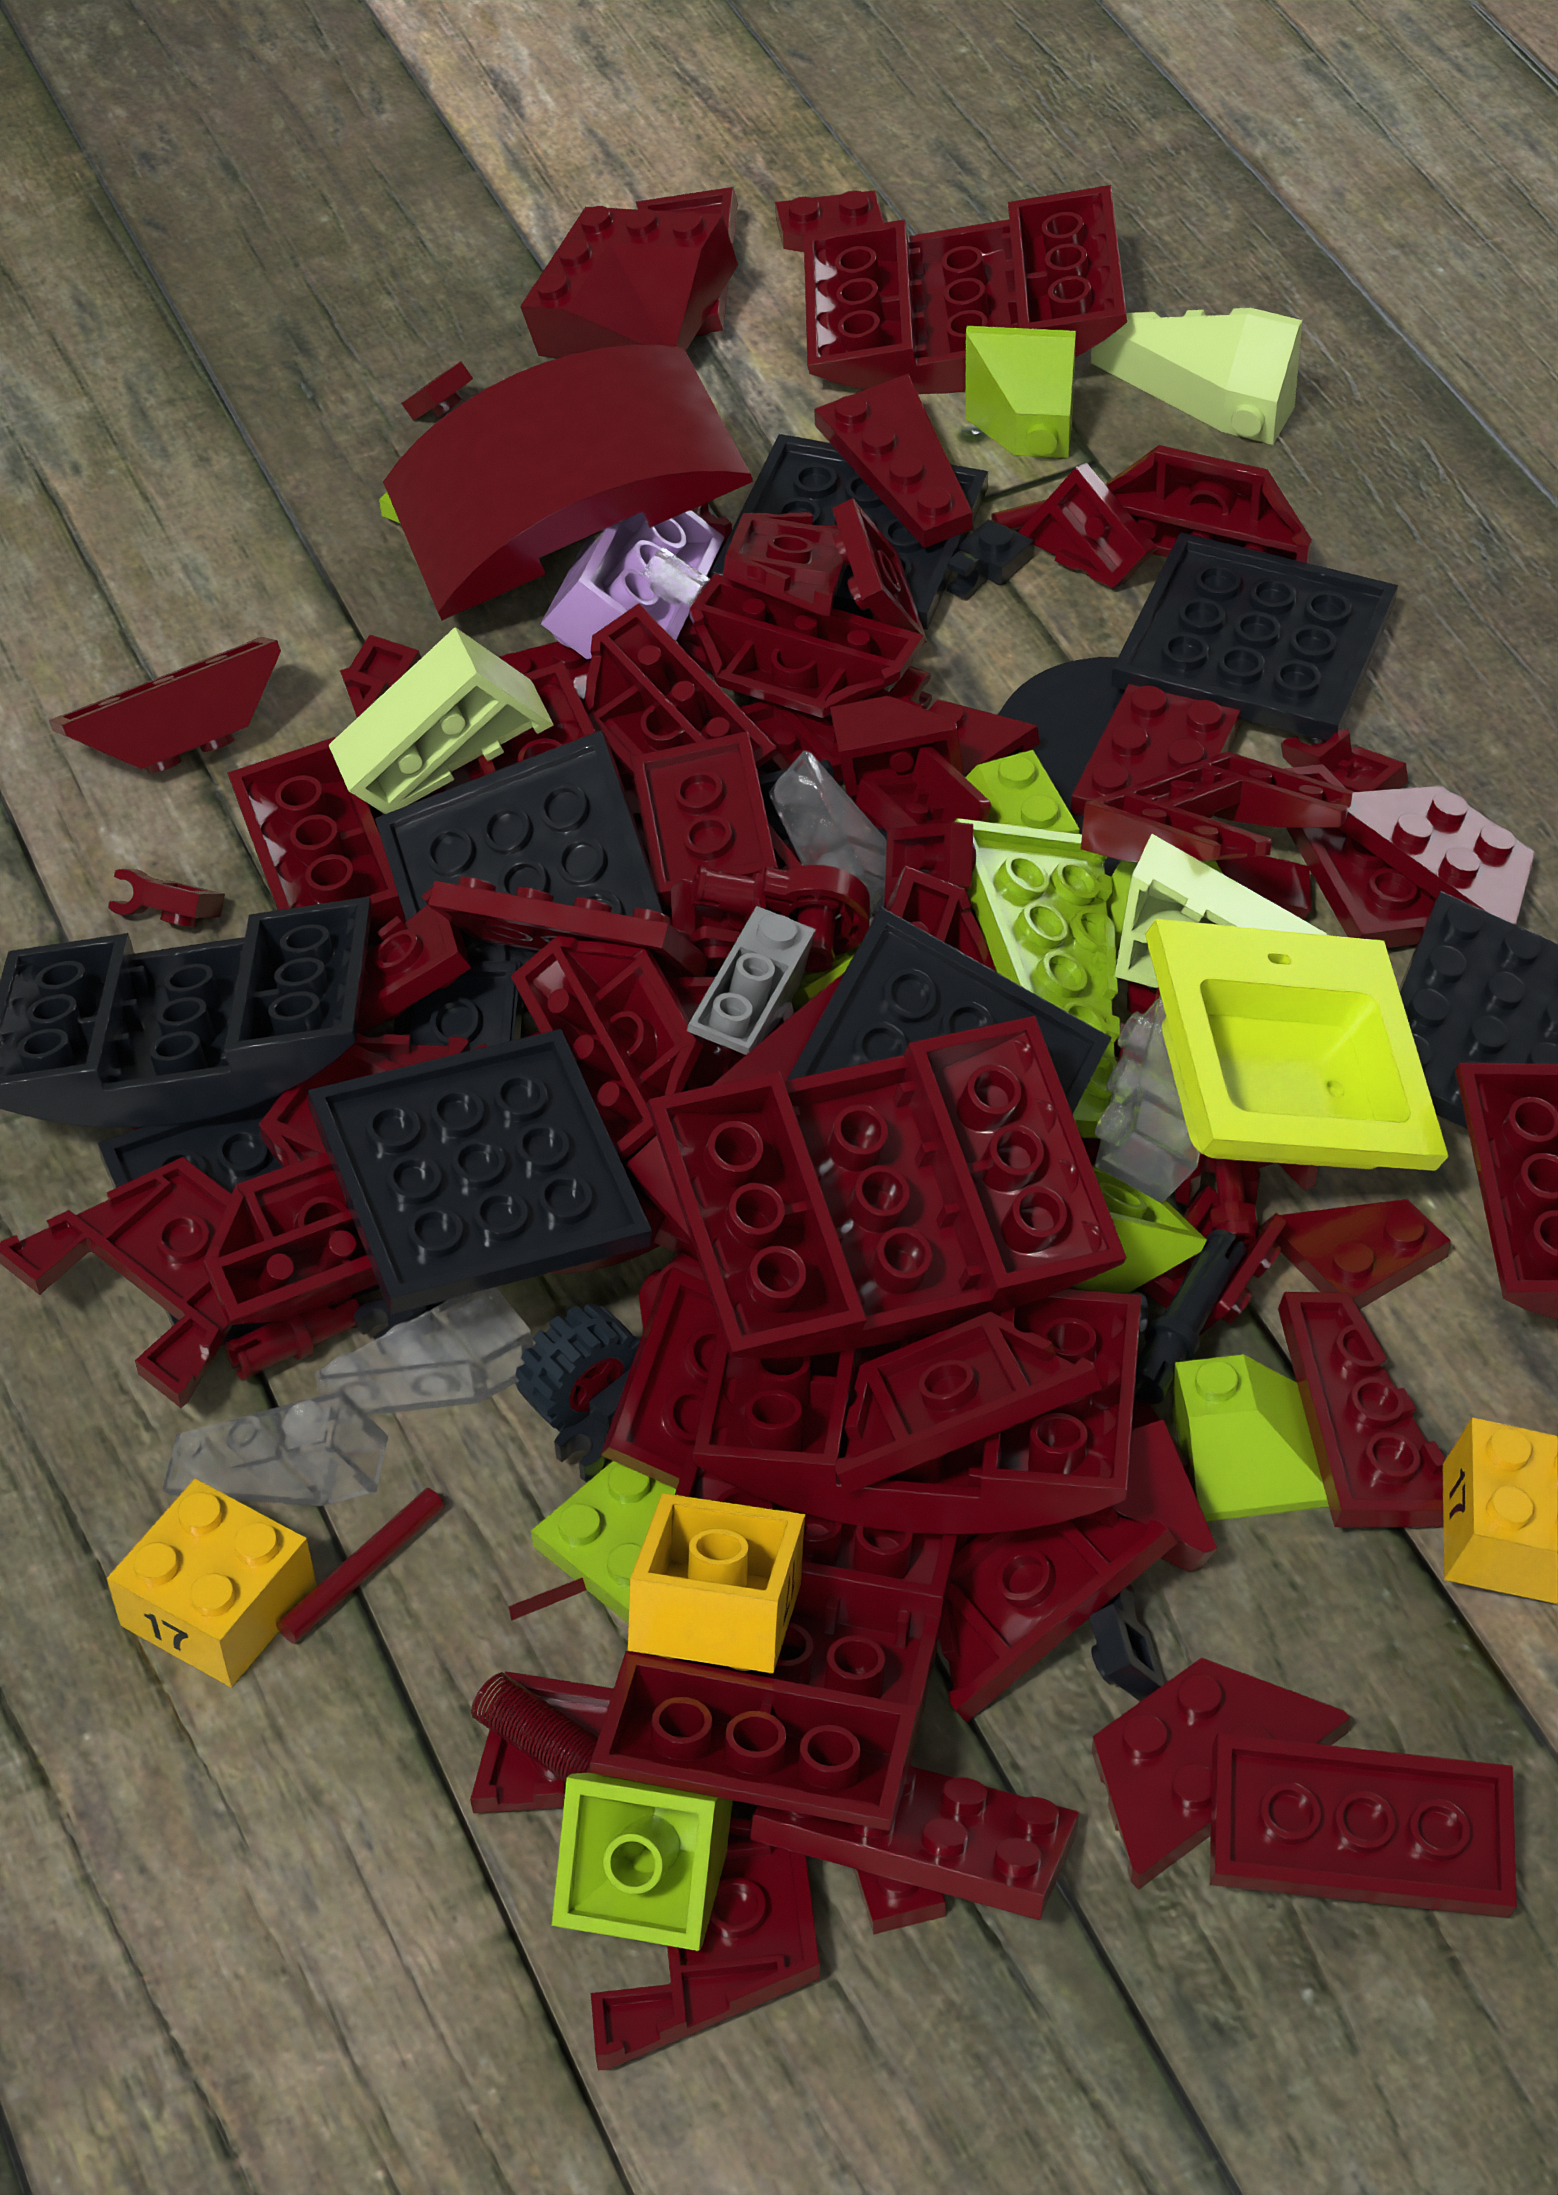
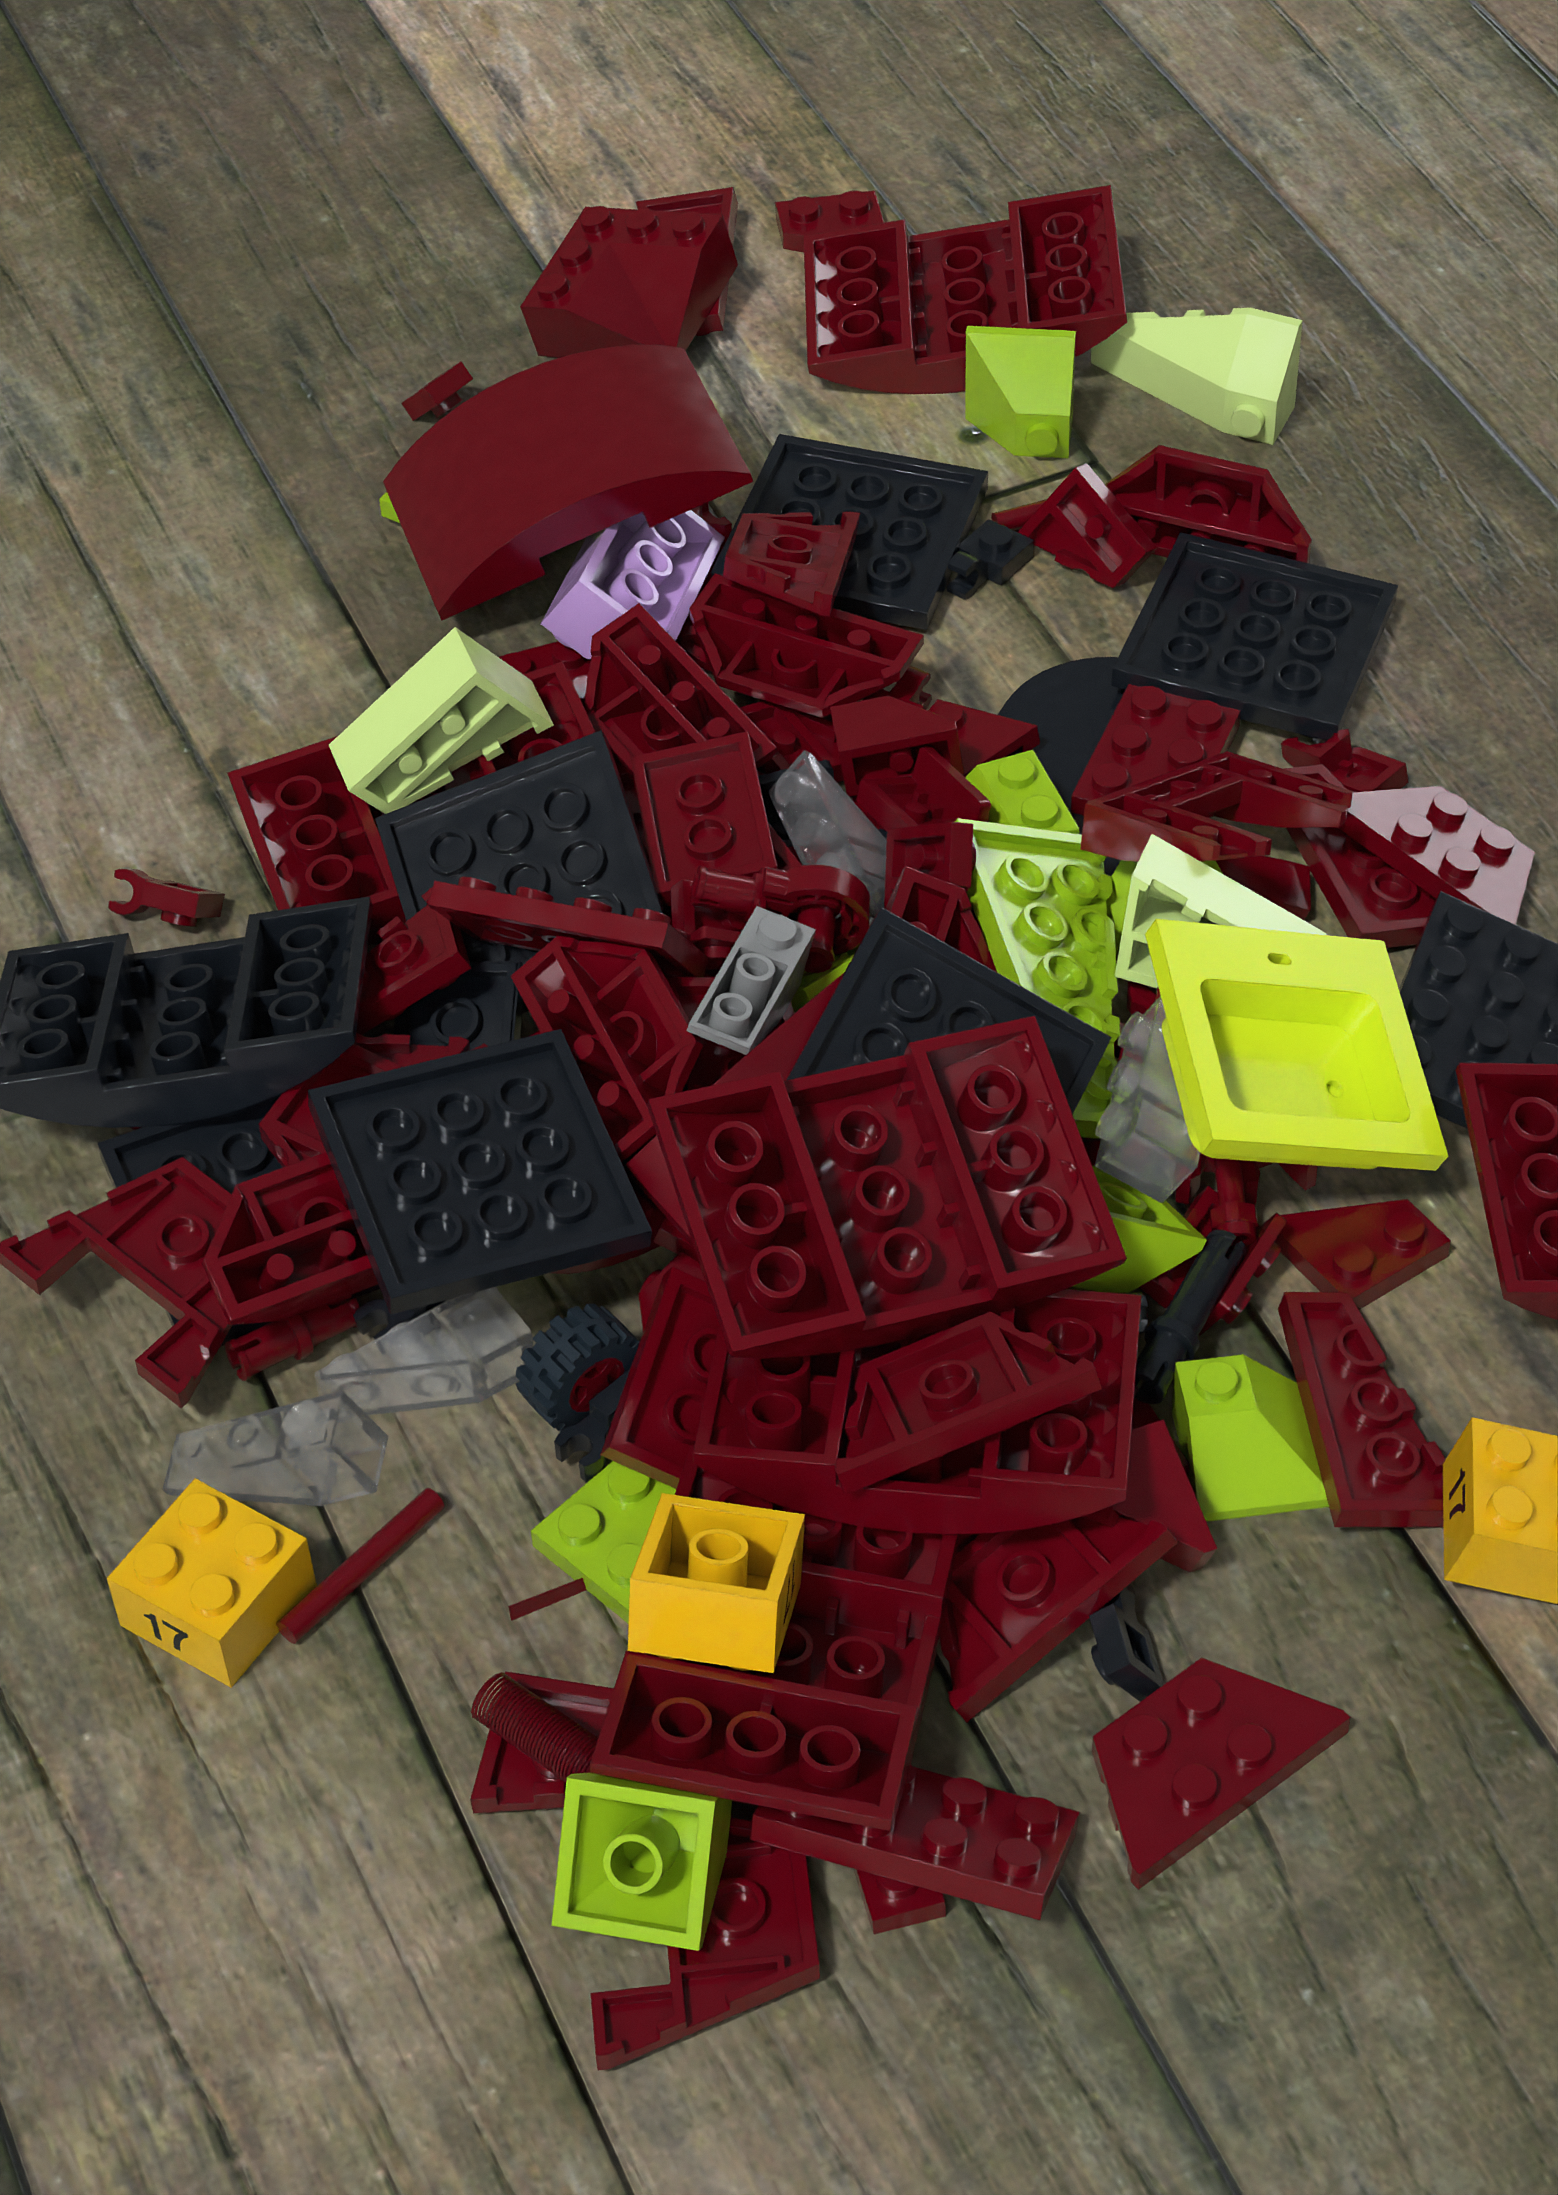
(177, 710): dark red wedge -> none
(376, 670): dark red slope -> none
(674, 578): clear plate -> none
(877, 569): dark red plate -> none
(899, 457): dark red wing -> none
(1362, 1825): dark red plate -> none

